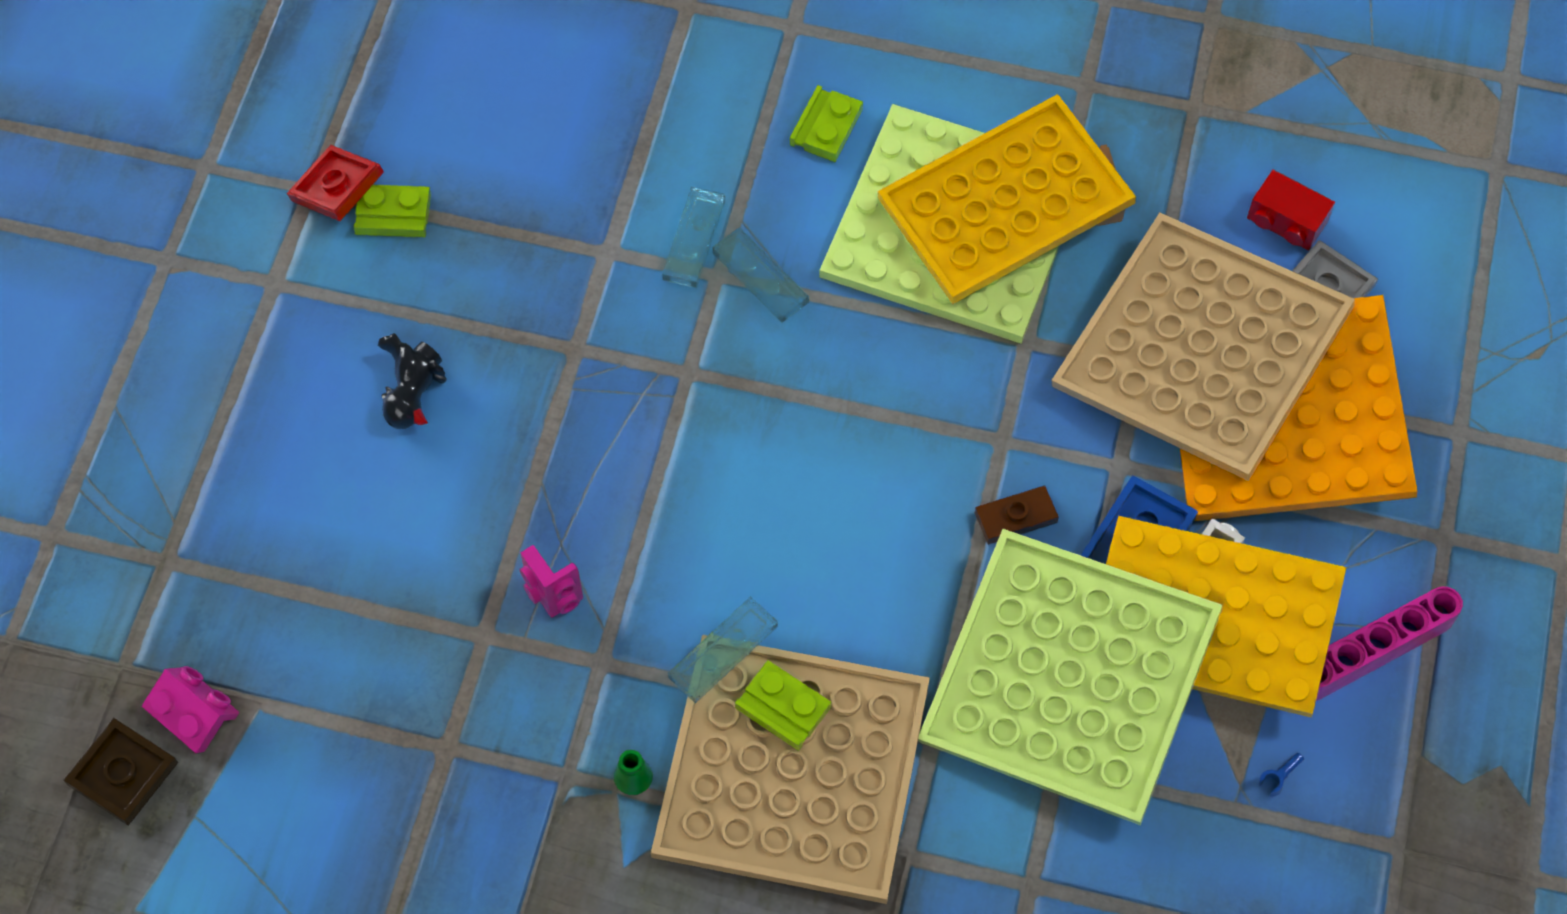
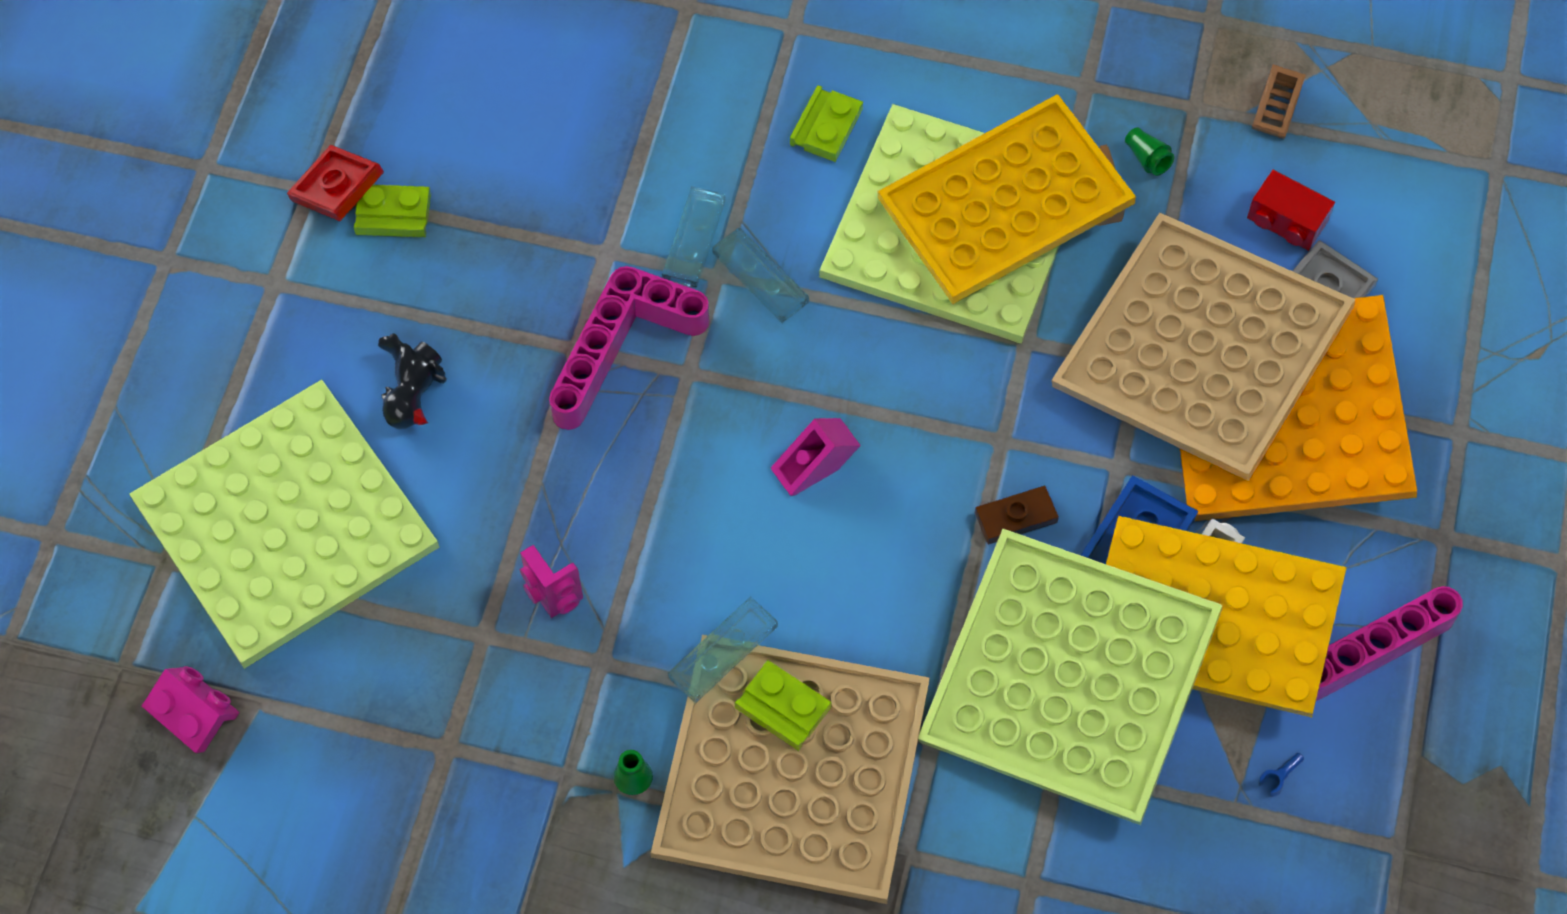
(121, 771): dark brown plate -> none
(283, 522): none -> yellowish green plate
(612, 333): none -> dark pink beam
(815, 454): none -> dark pink slope
(1152, 153): none -> green cone
(1285, 78): none -> medium nougat slope

